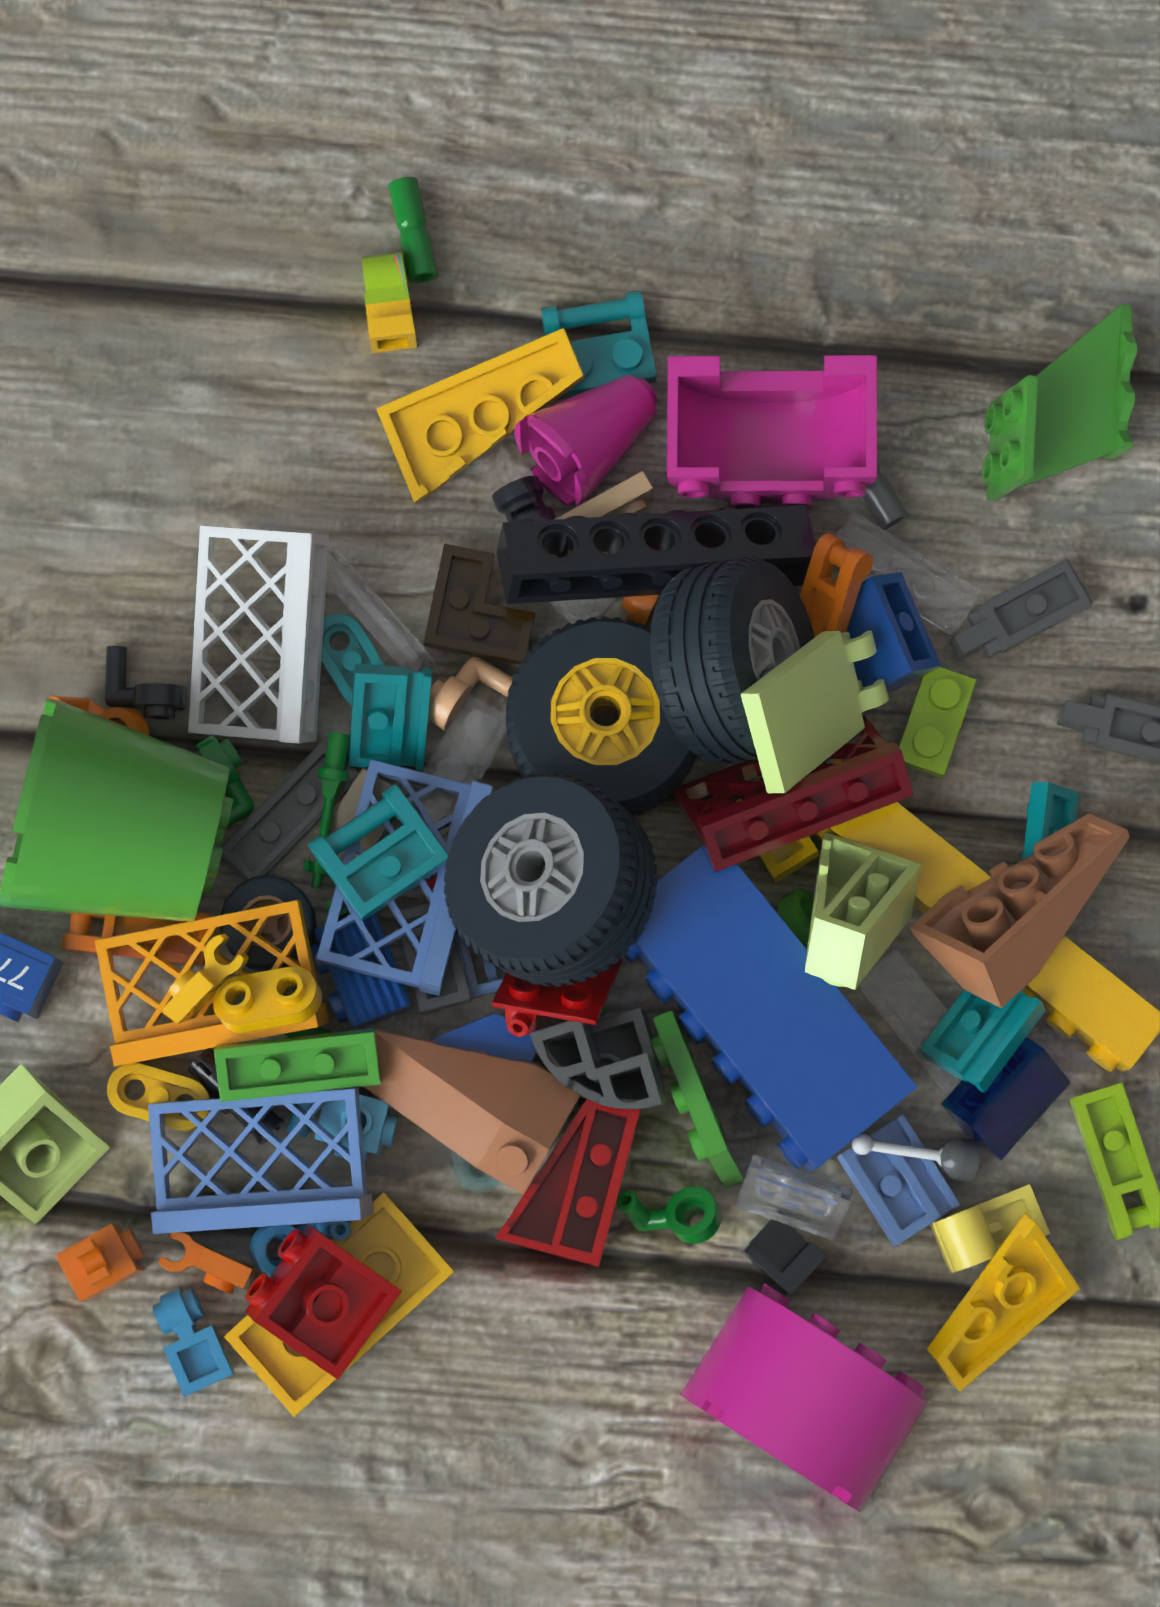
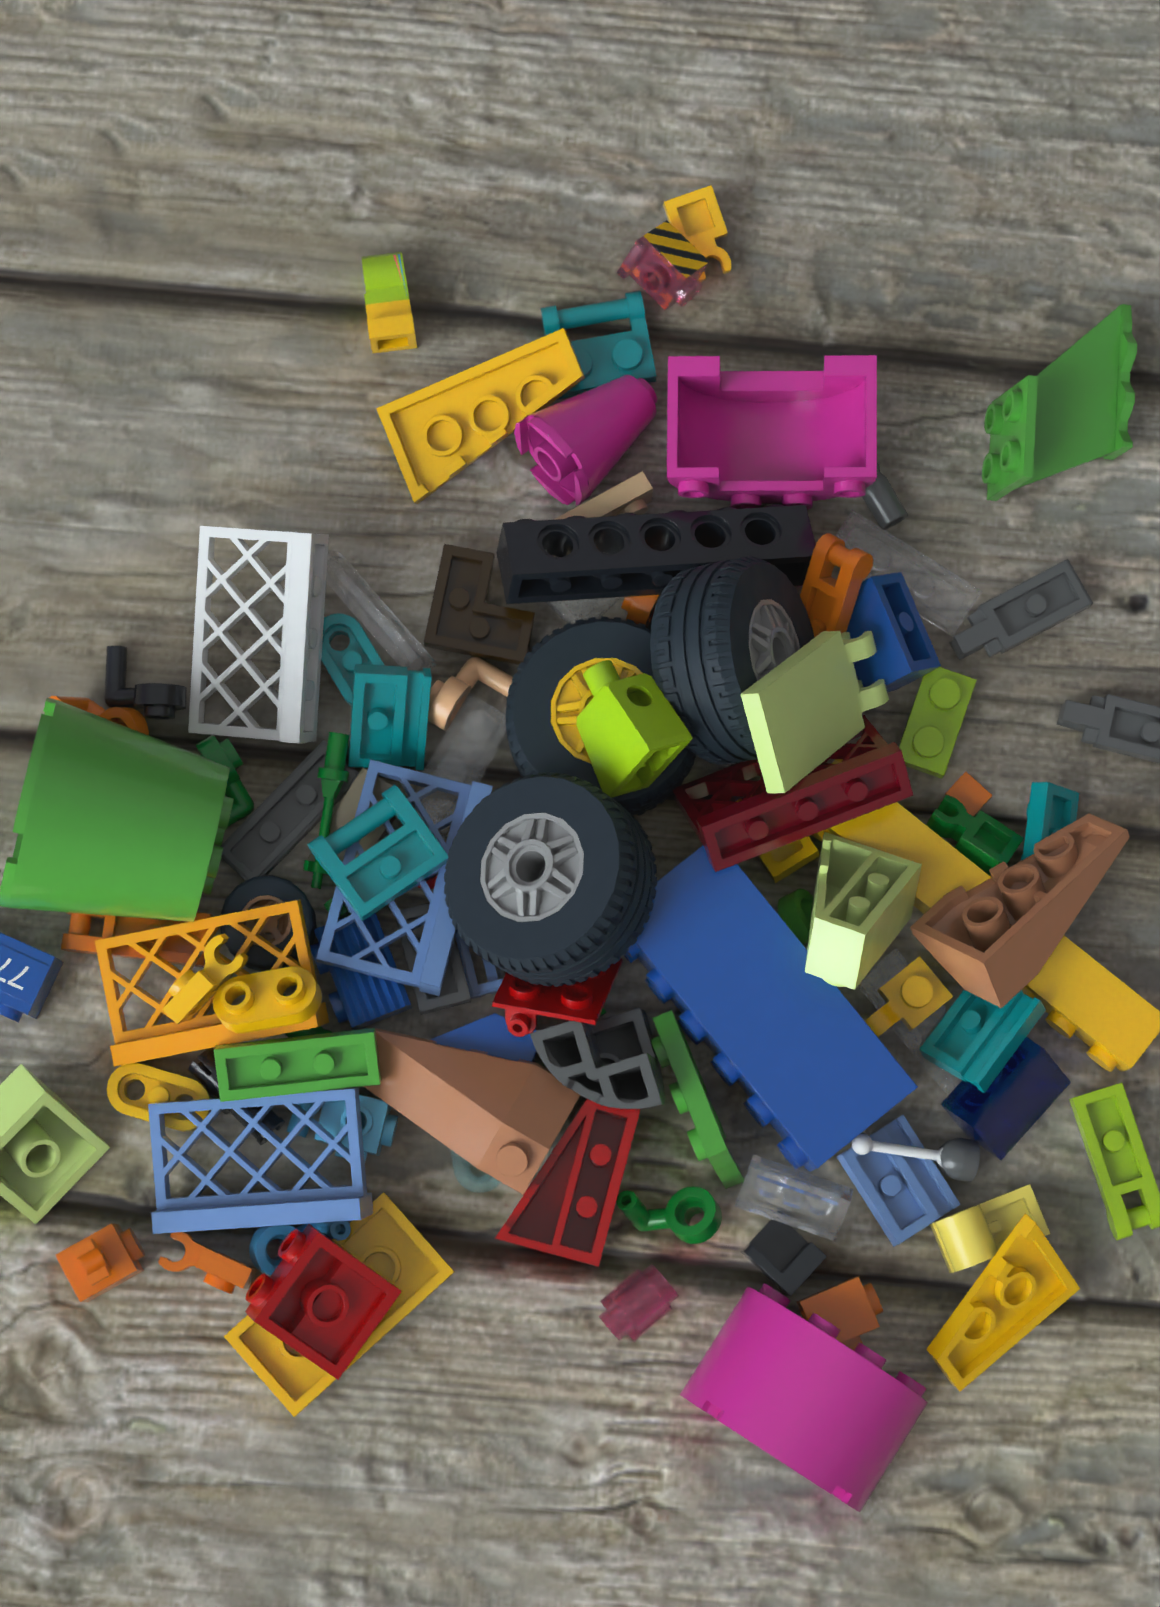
(198, 1356): dark azure plate -> none
(414, 236): green piece -> none
(523, 500): black wheel -> none
(628, 729): none -> lime torso
(637, 1303): none -> clear pink brick
(665, 266): none -> clear pink brick
(701, 223): none -> yellow plate
(846, 1306): none -> orange brick
(909, 997): none -> yellow plate
(969, 793): none -> orange window
(978, 838): none -> green plate

